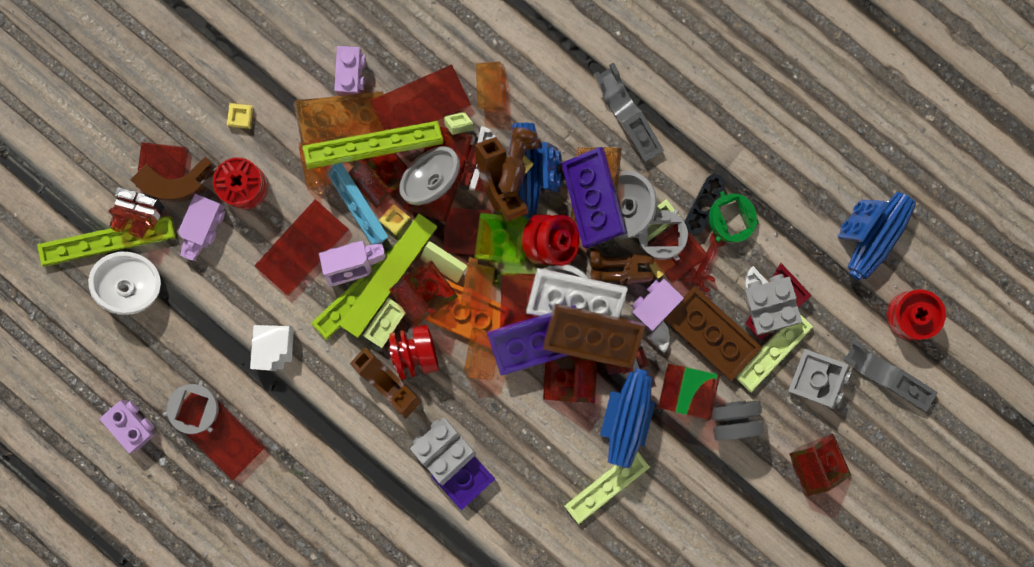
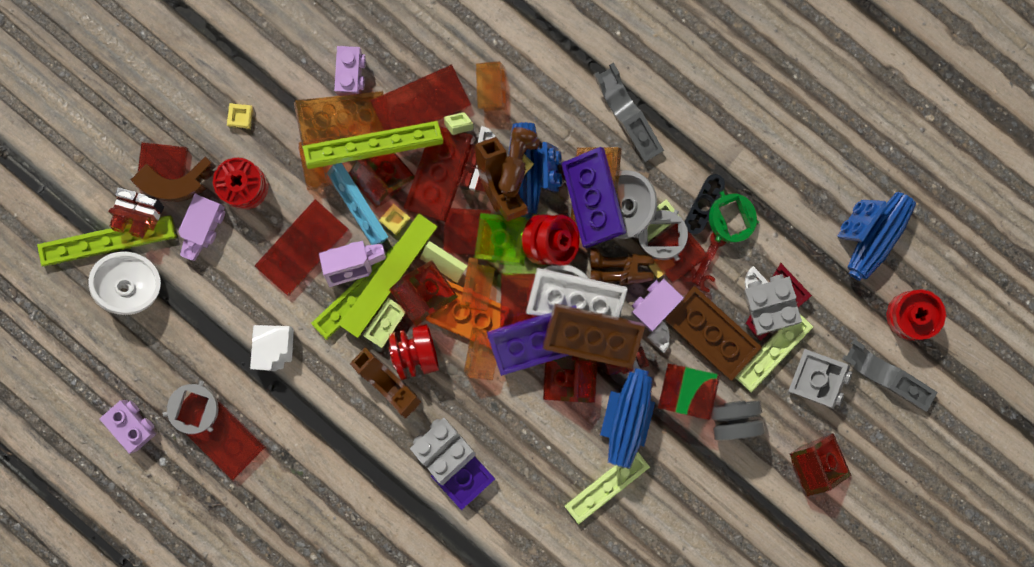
(430, 176): light grey dish -> none

